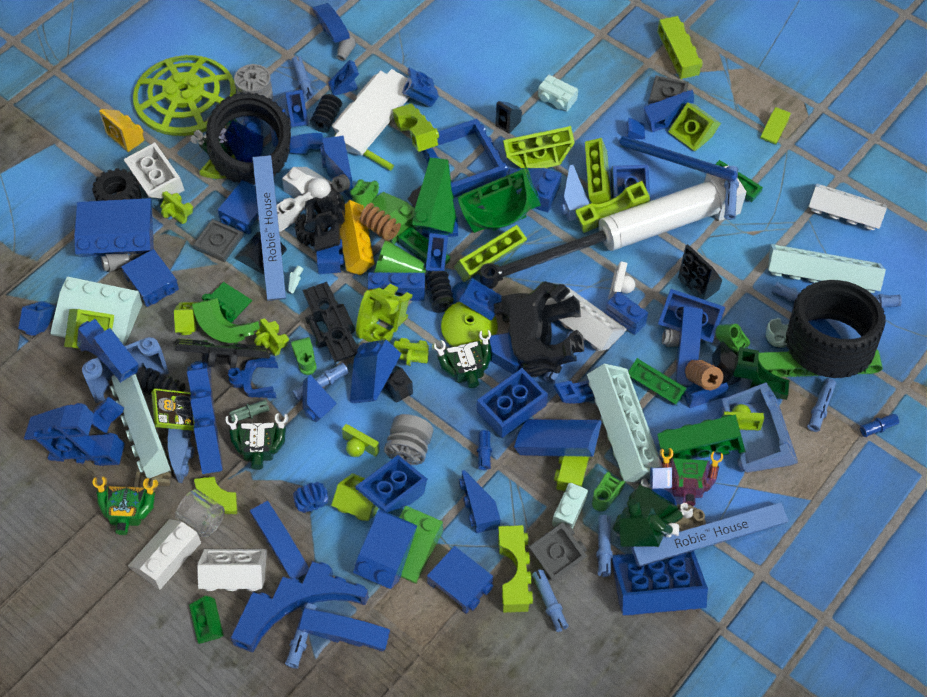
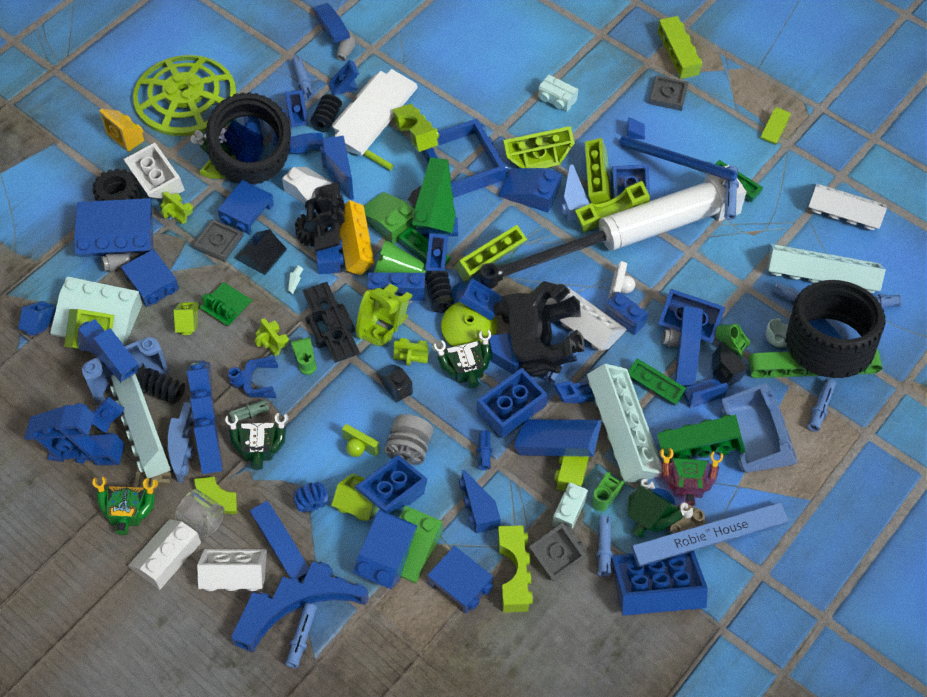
(172, 409): tile -> none
(206, 619): green slope -> none
(210, 351): black piece -> none
(216, 326): bright green arch -> none
(253, 79): light grey wheel -> none
(269, 228): medium blue tile -> none
(291, 209): white beam -> none
(315, 399): blue slope -> none
(324, 379): medium blue pin -> none
(341, 183): dark grey bush -> none
(344, 629): blue slope -> none
(364, 192): bright green piece -> none
(372, 369): blue slope -> none
(379, 222): medium nougat piece -> none
(420, 88): blue piece -> none
(501, 202): green piece -> none
(507, 116): black slope -> none
(553, 609): medium blue pin -> none
(642, 526): dark green torso -> none
(660, 477): tile -> none
(665, 112): blue slope -> none
(694, 126): lime slope -> none
(698, 274): black slope -> none
(704, 374): medium nougat piece -> none
(746, 419): lime tile -> none
(749, 367): dark green arch -> none
(879, 425): blue axle -> none

